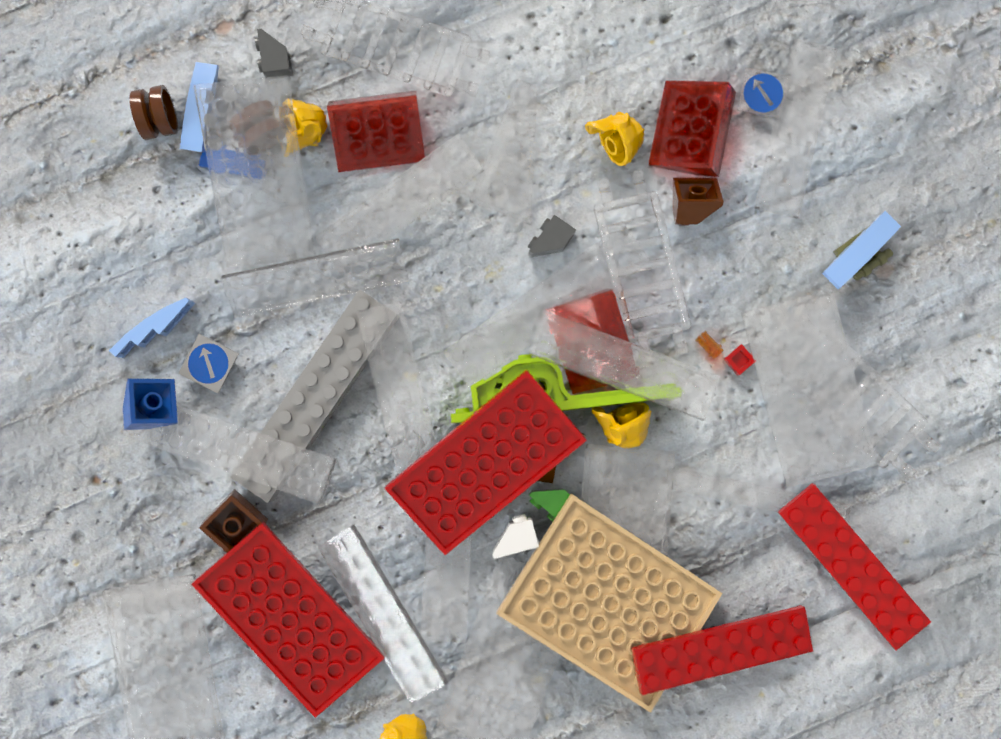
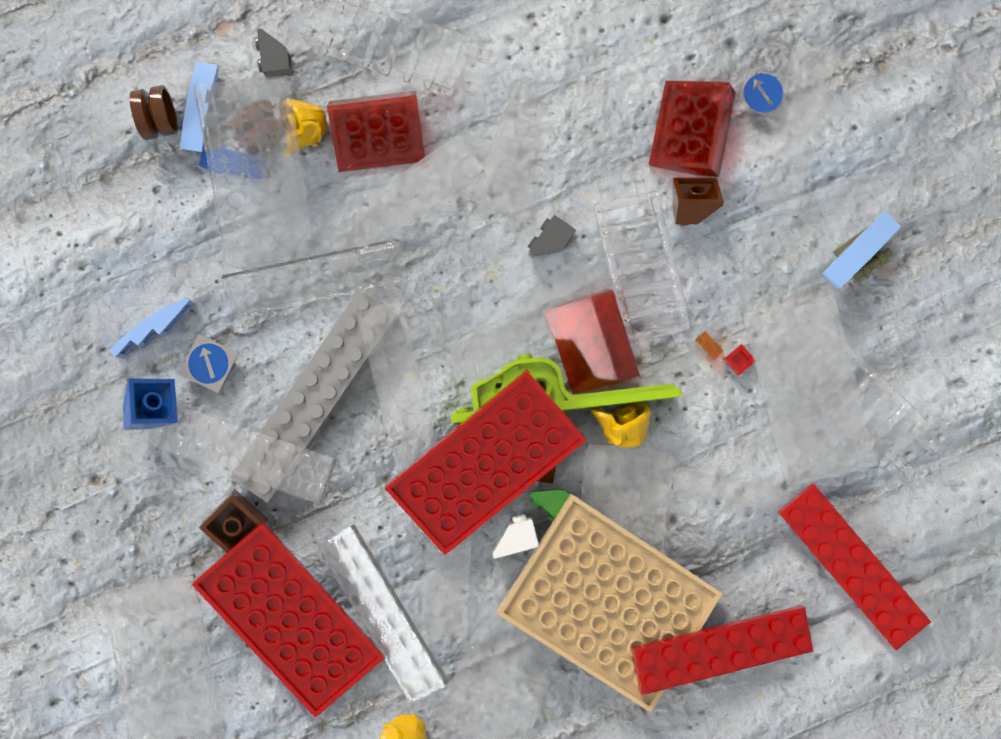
(619, 136): yellow head -> none
(624, 365): clear plate -> none

